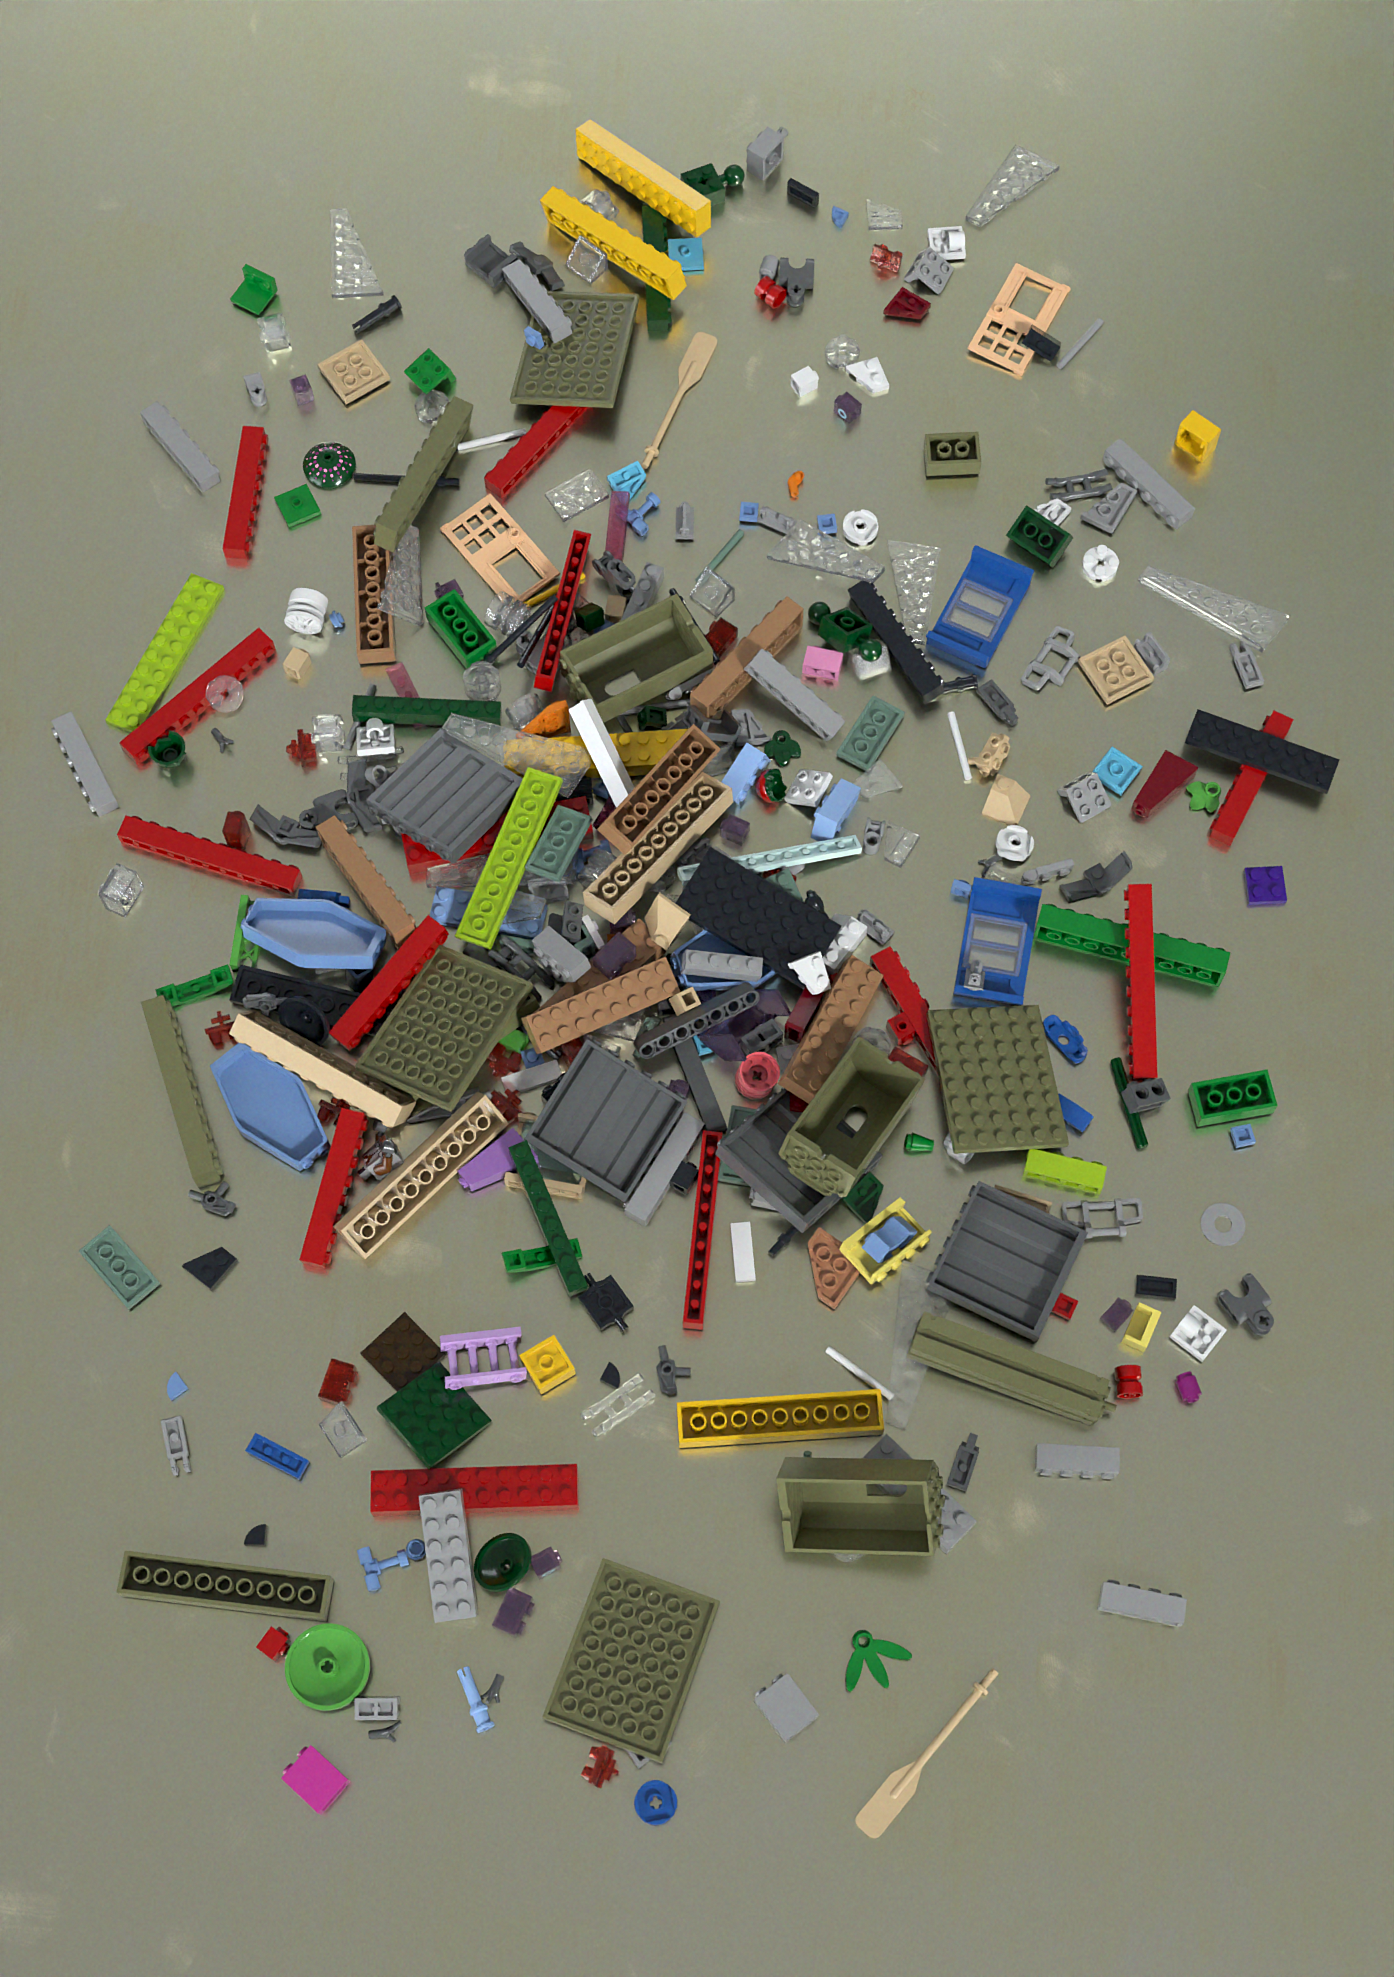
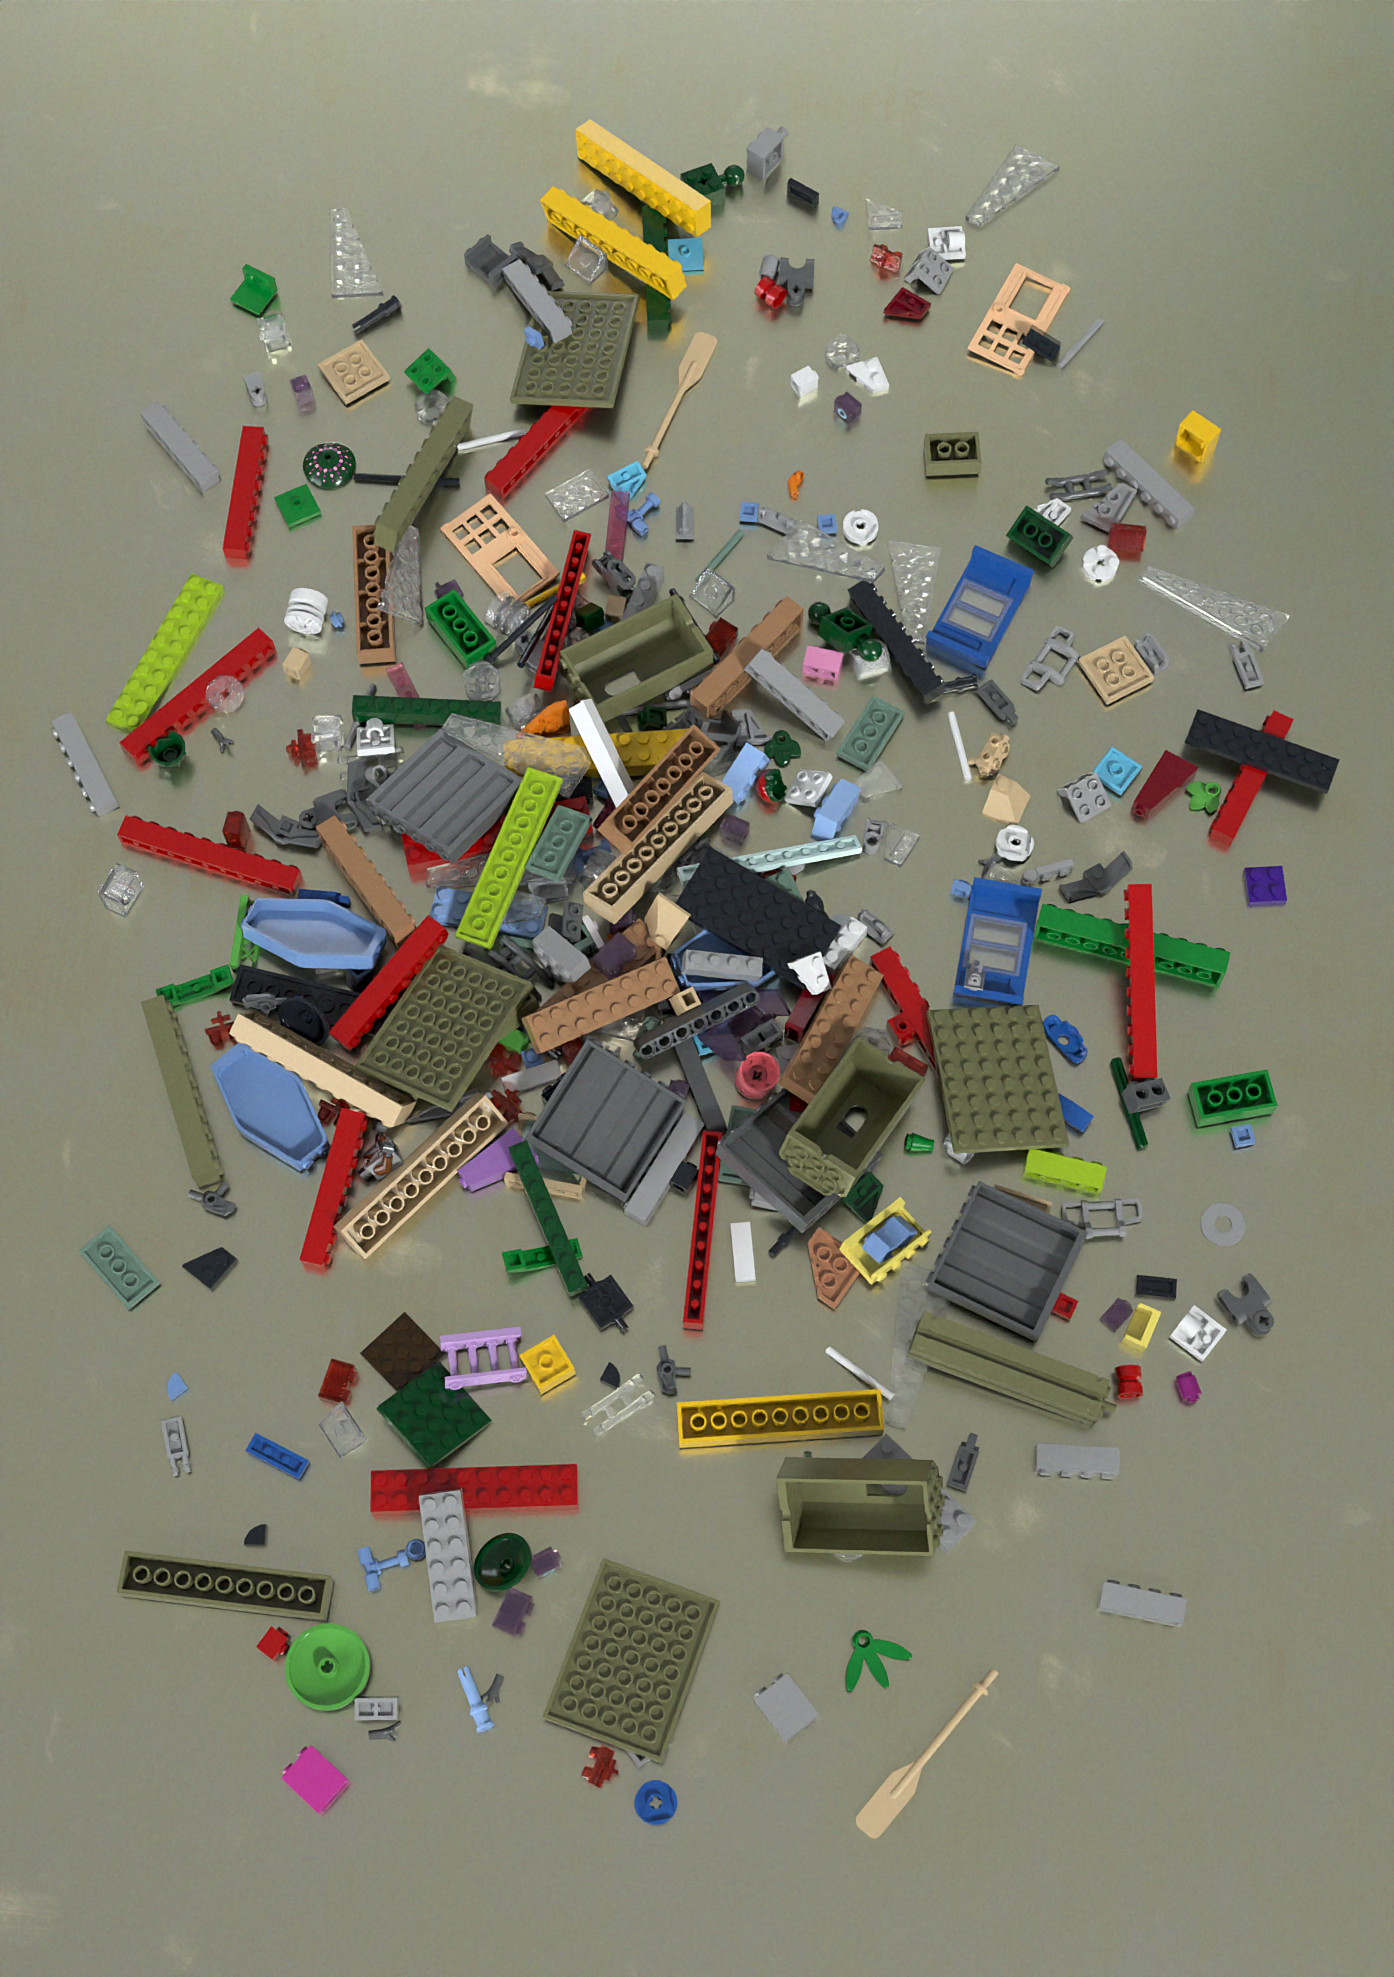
(1126, 537): none -> clear red brick

